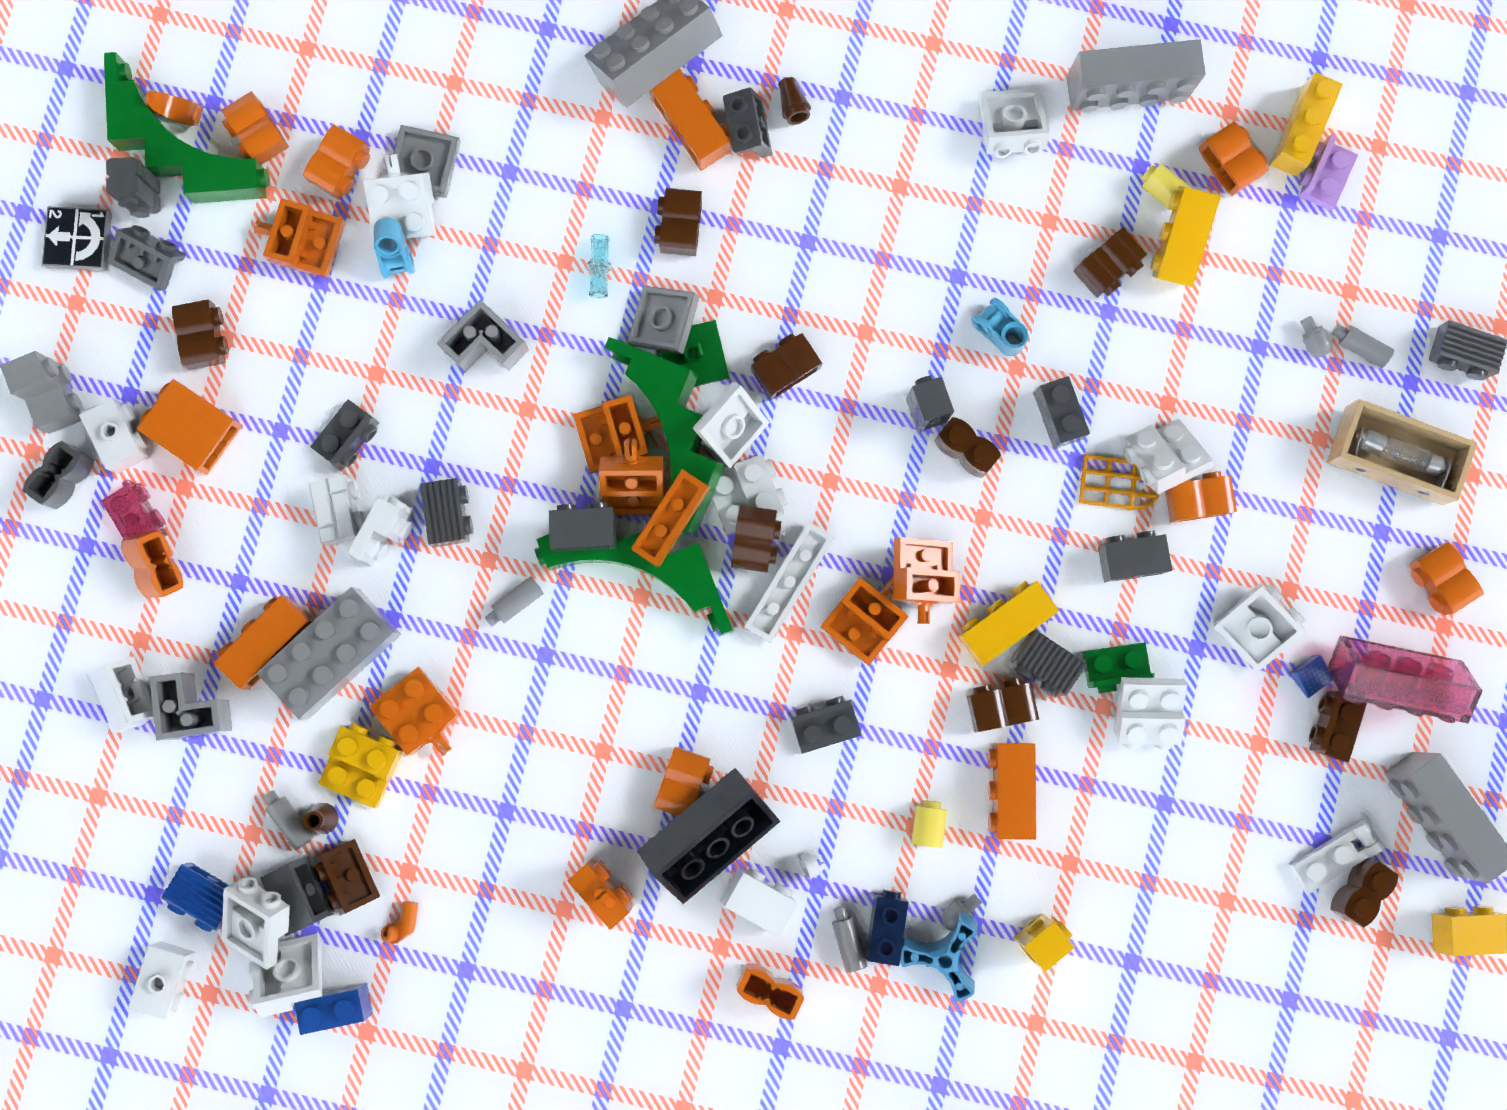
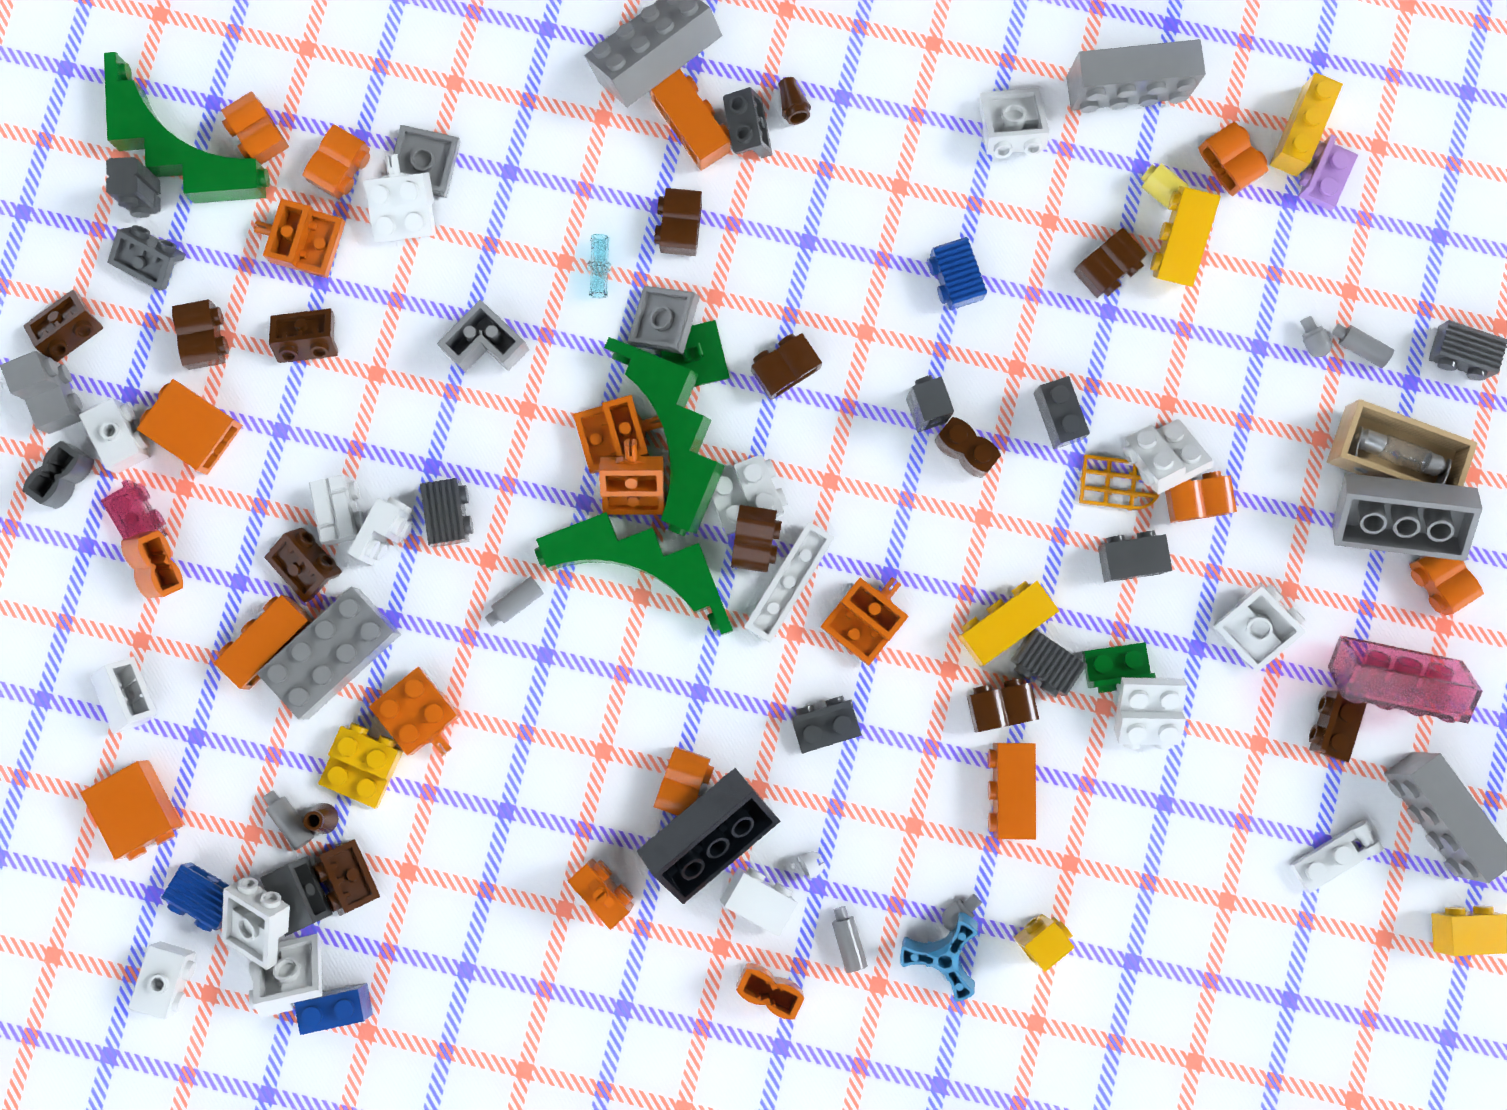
(62, 327): none -> reddish brown bracket
(76, 238): tile -> none
(132, 810): none -> orange brick
(174, 108): orange helmet -> none
(180, 714): light grey brick -> none
(302, 563): none -> reddish brown bracket
(303, 335): none -> reddish brown bracket
(345, 435): dark grey bracket -> none
(391, 248): medium azure piece -> none
(403, 926): orange arm -> none
(582, 528): dark grey brick -> none
(670, 518): orange plate -> none
(730, 425): white plate -> none
(887, 928): dark blue brick -> none
(924, 574): plate -> none
(929, 824): light yellow brick -> none
(957, 274): none -> blue brick
(999, 326): medium azure piece -> none
(1311, 675): blue slope -> none
(1362, 895): reddish brown brick -> none
(1406, 516): none -> light grey brick

